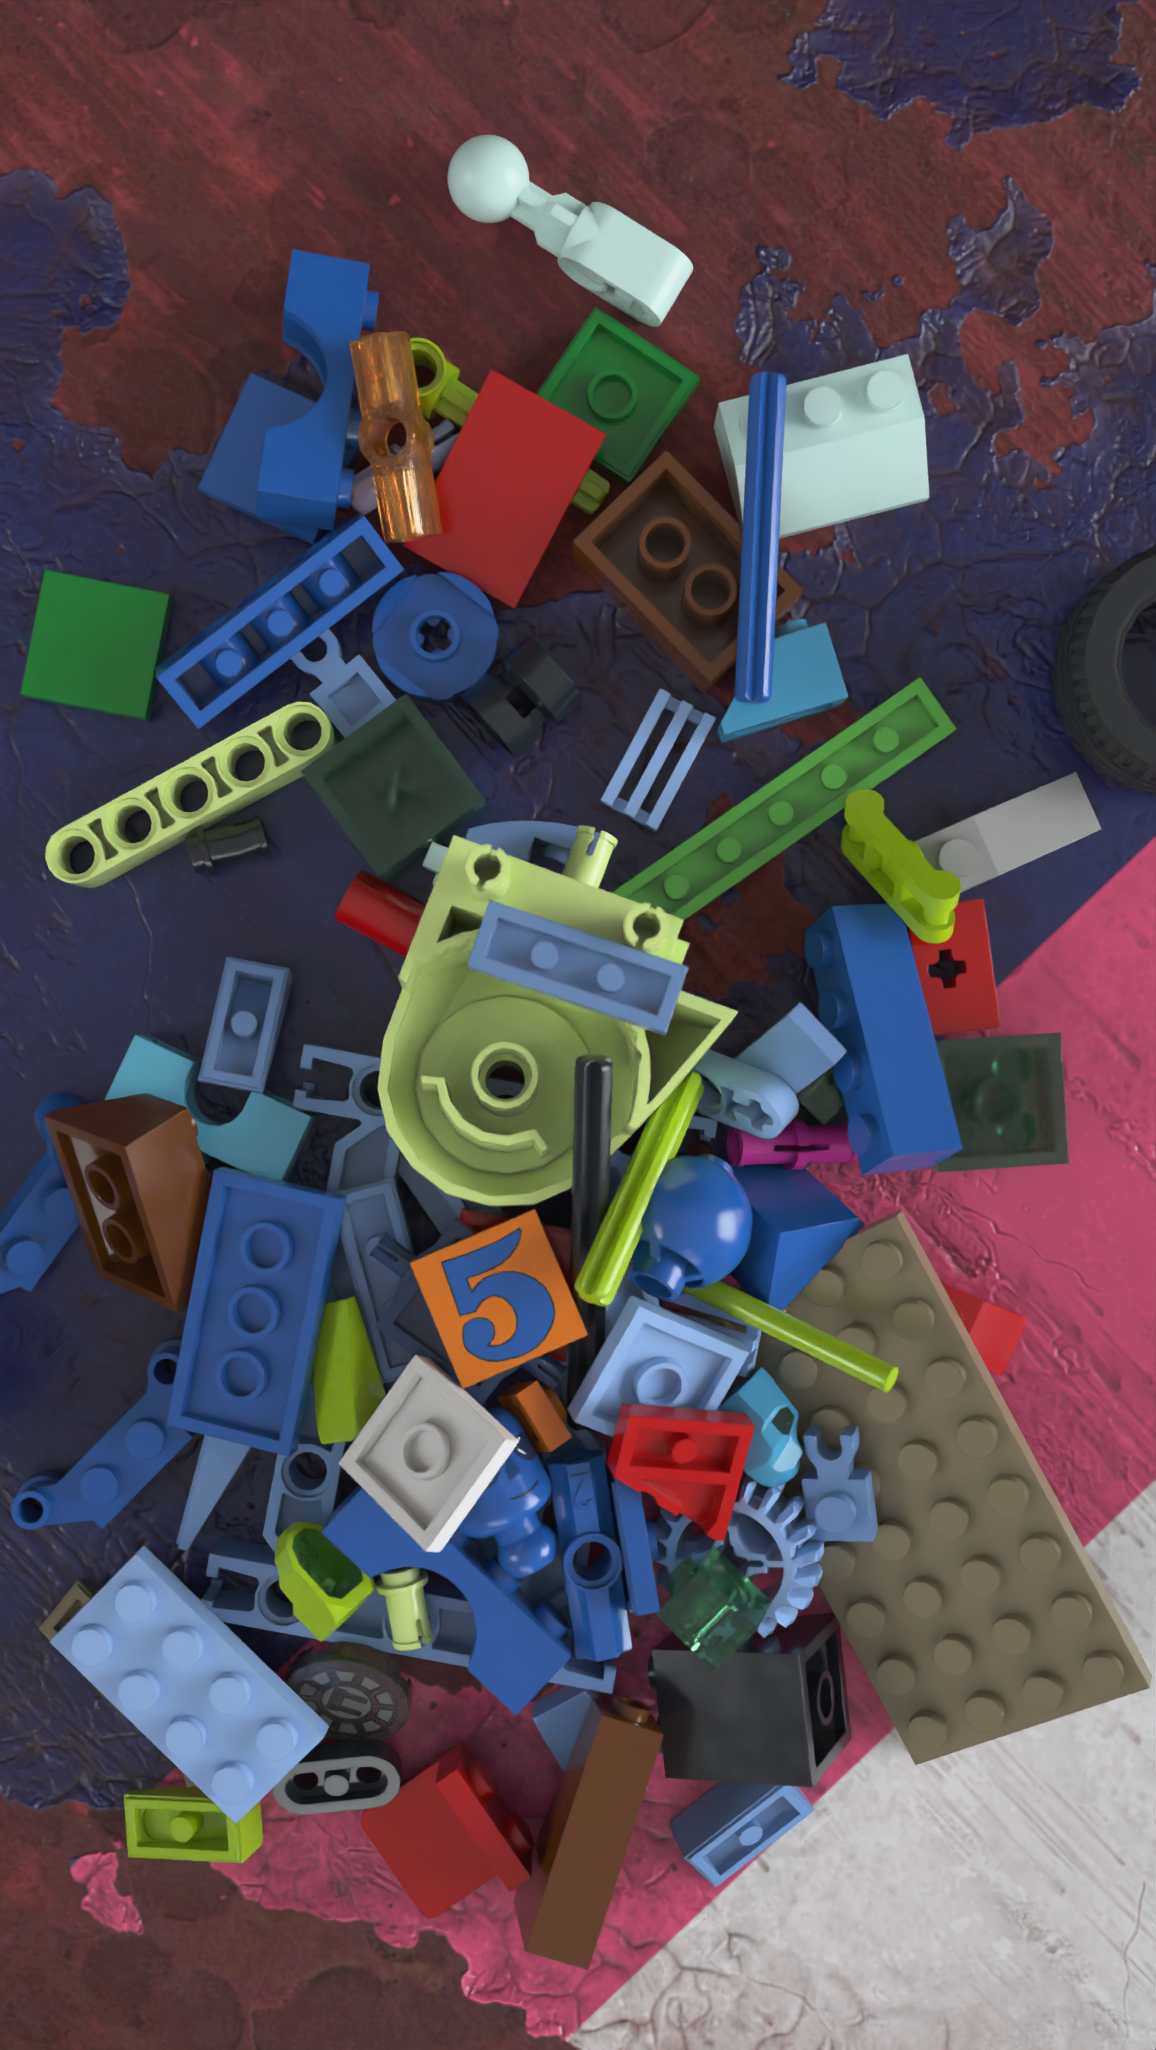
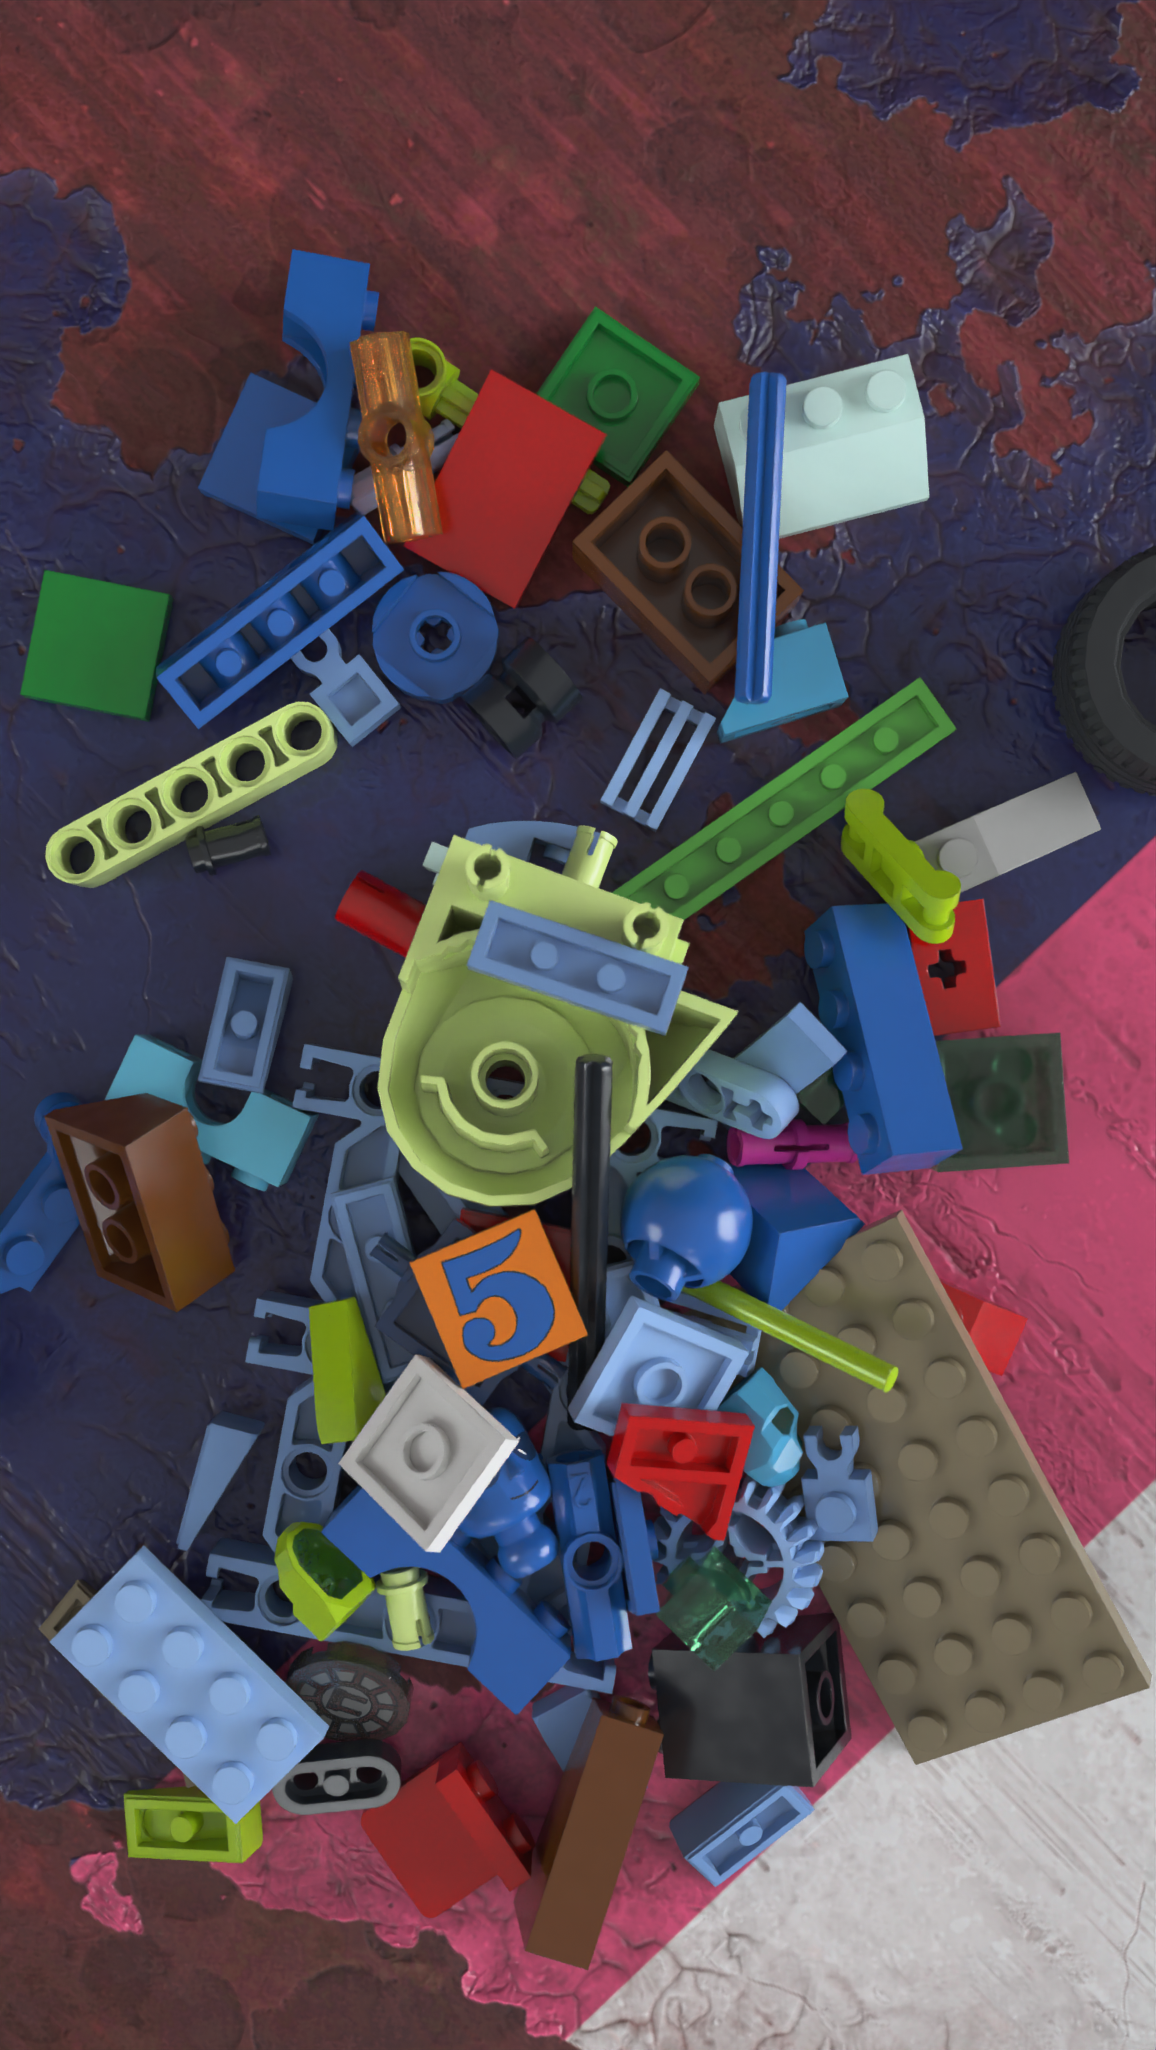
(116, 1464): blue plate -> none
(256, 1310): blue plate -> none
(394, 788): clear green brick -> none
(539, 1412): orange plate -> none
(591, 242): light aqua beam -> none
(622, 1223): lime axle -> none

